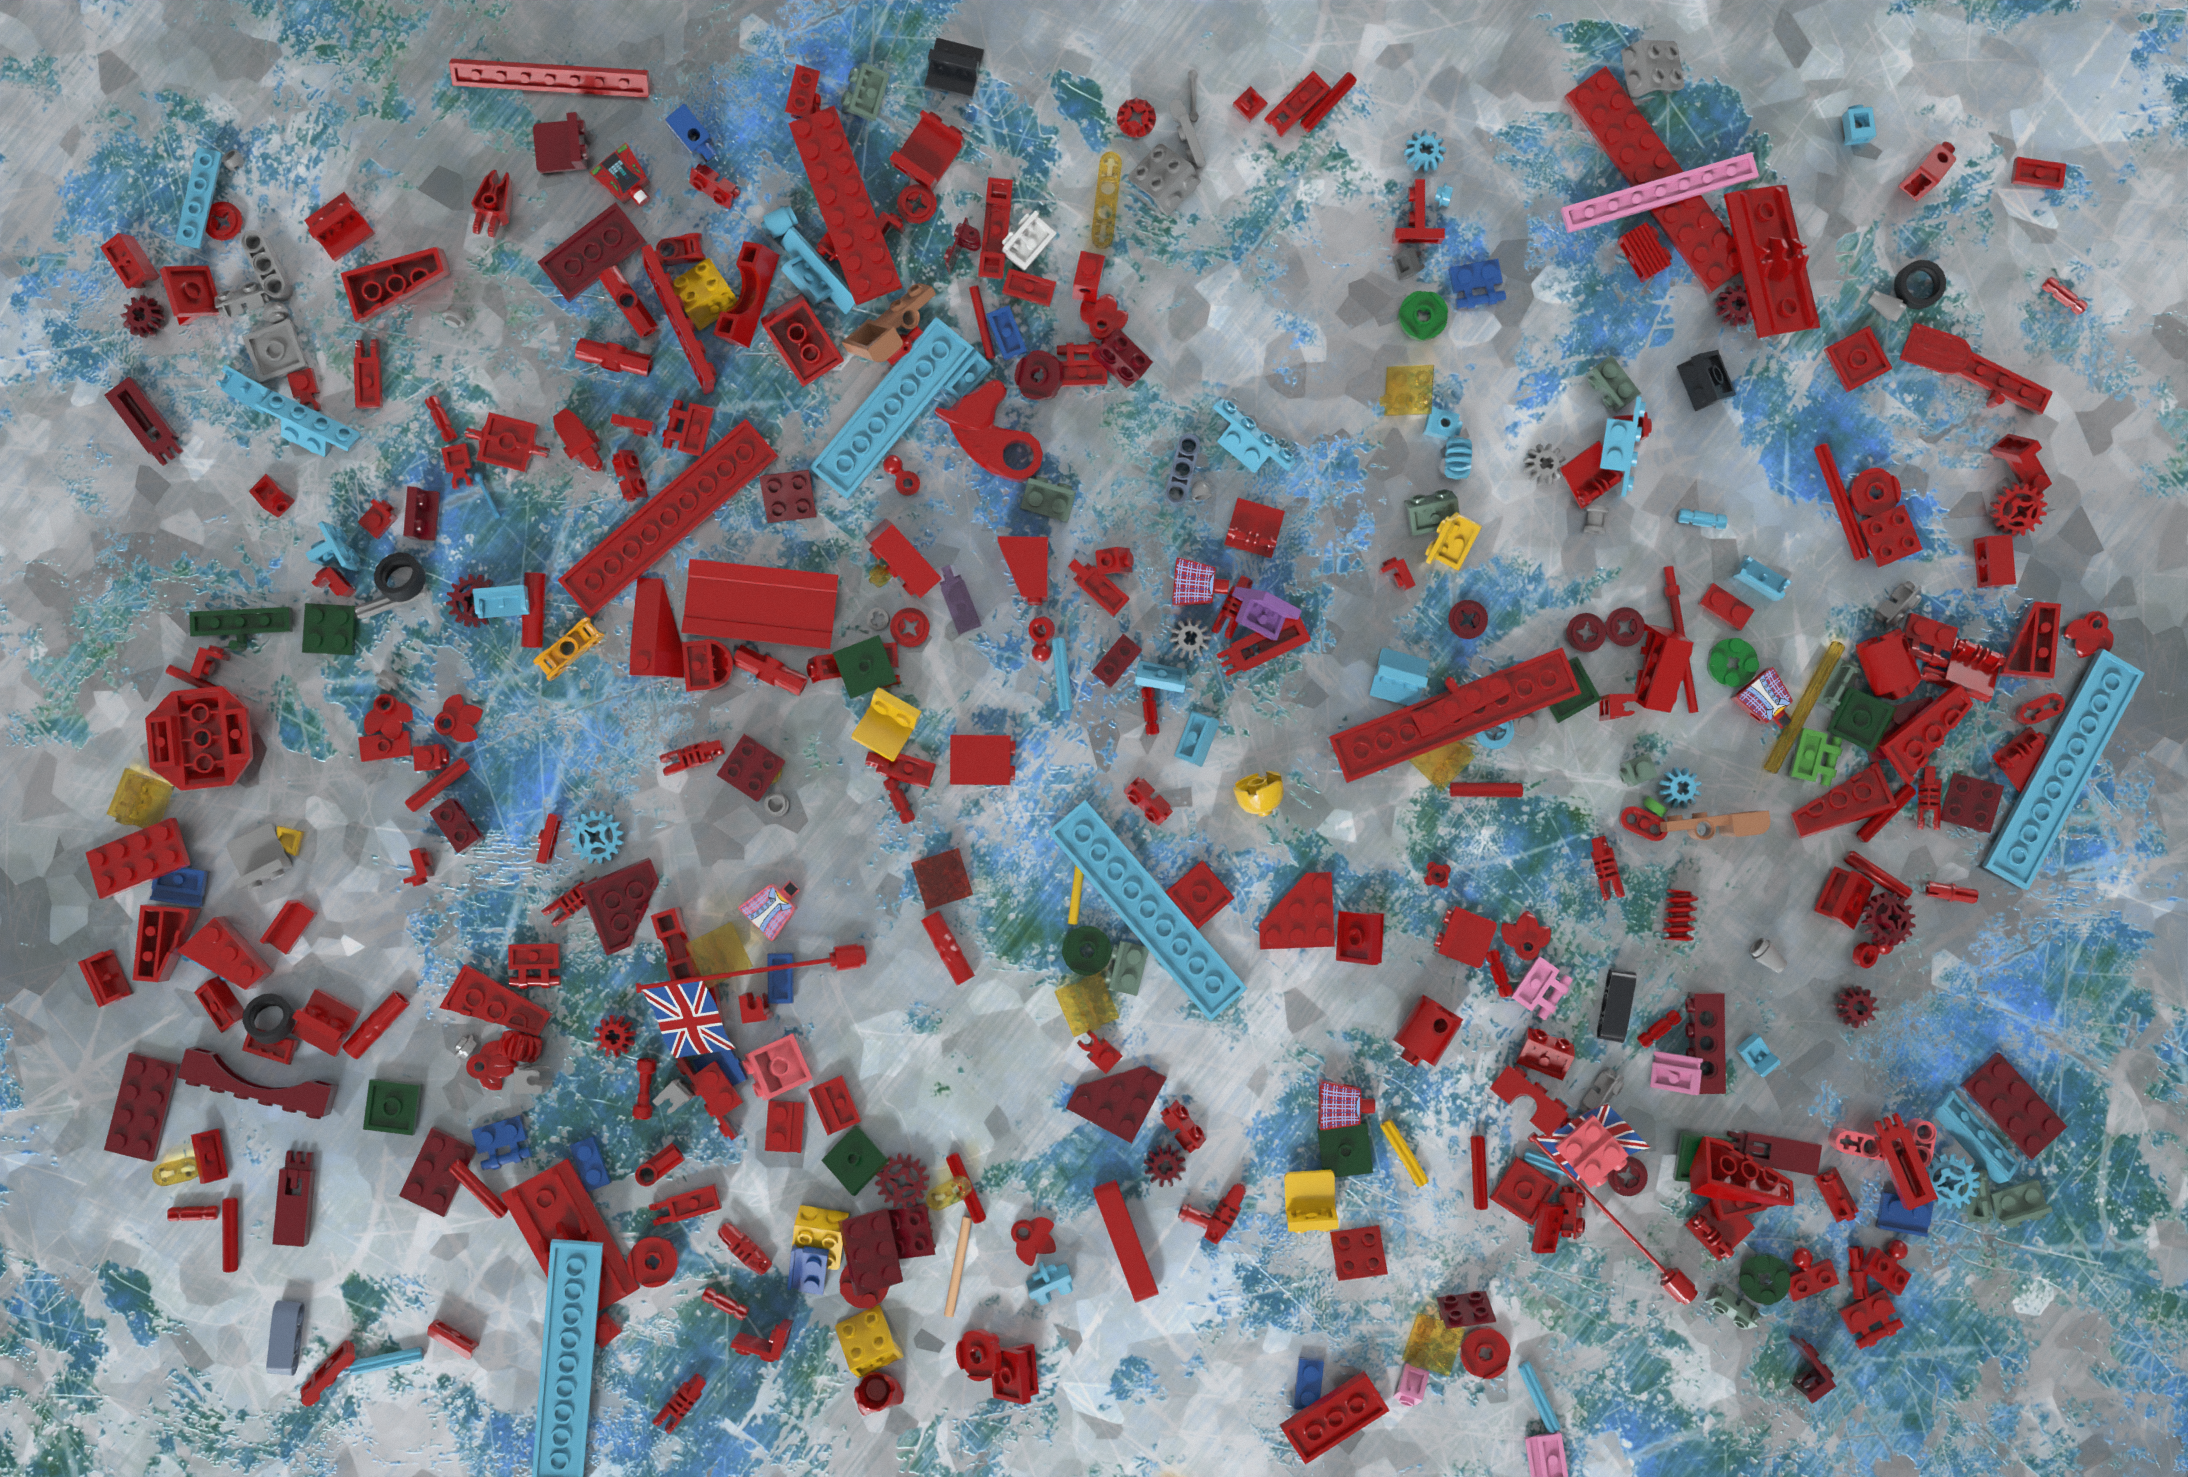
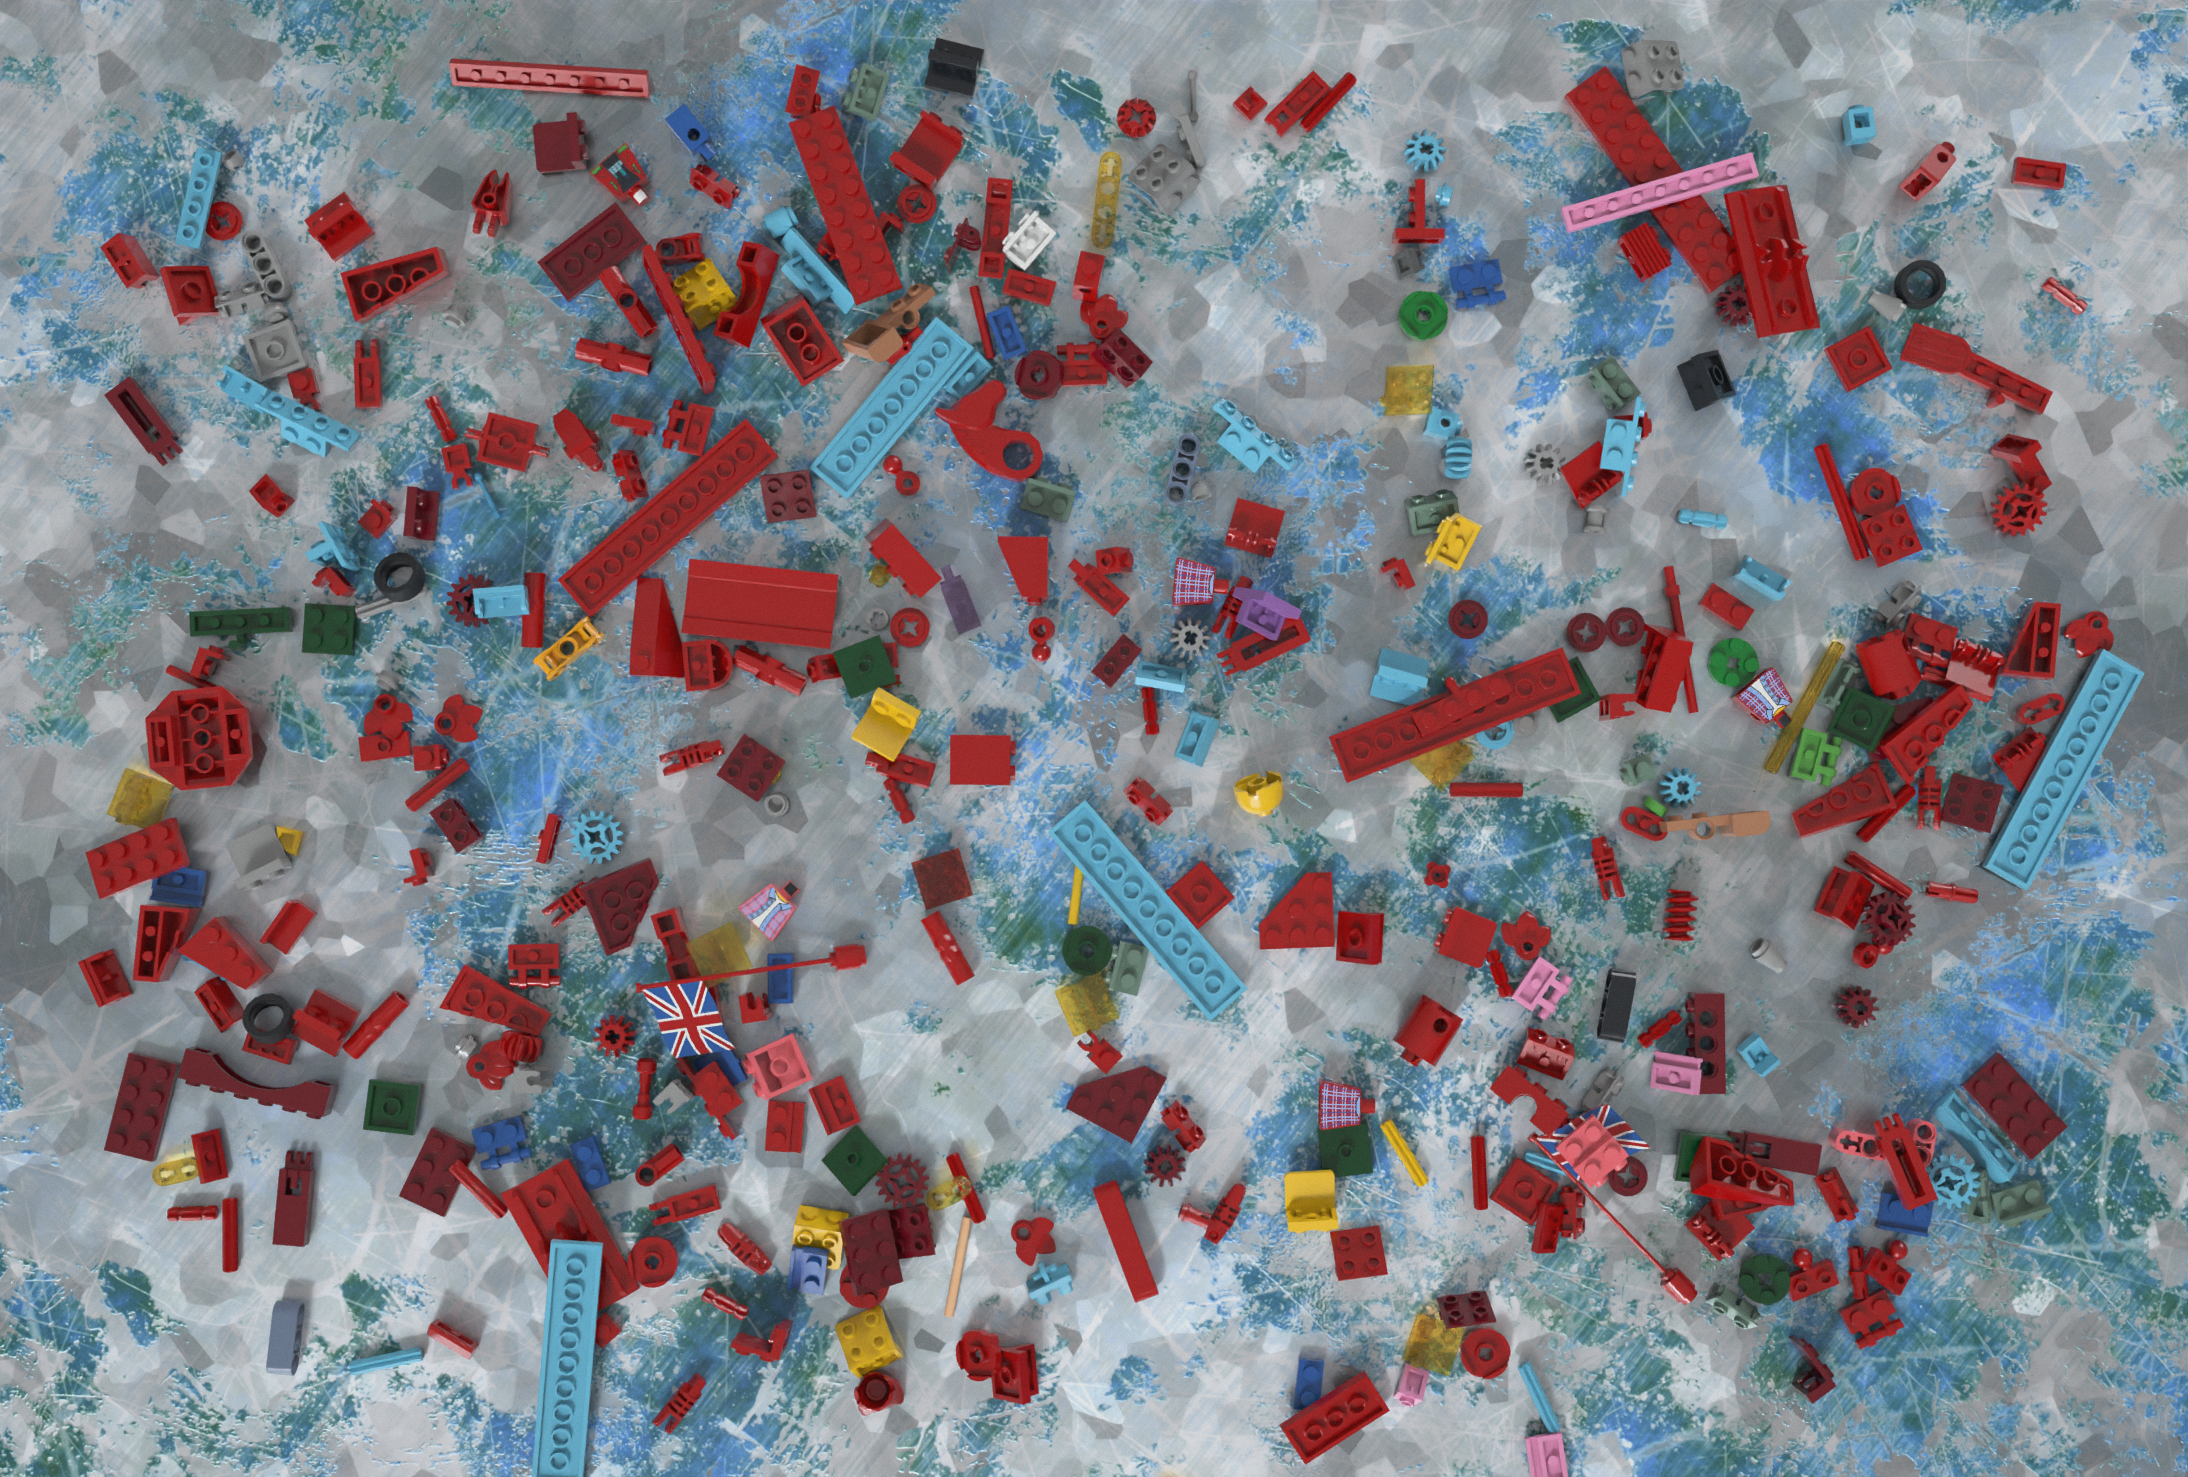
(134, 314): dark red gear -> none
(327, 1373): red hinge -> none
(1062, 674): medium azure axle -> none
(1994, 561): red hinge -> none

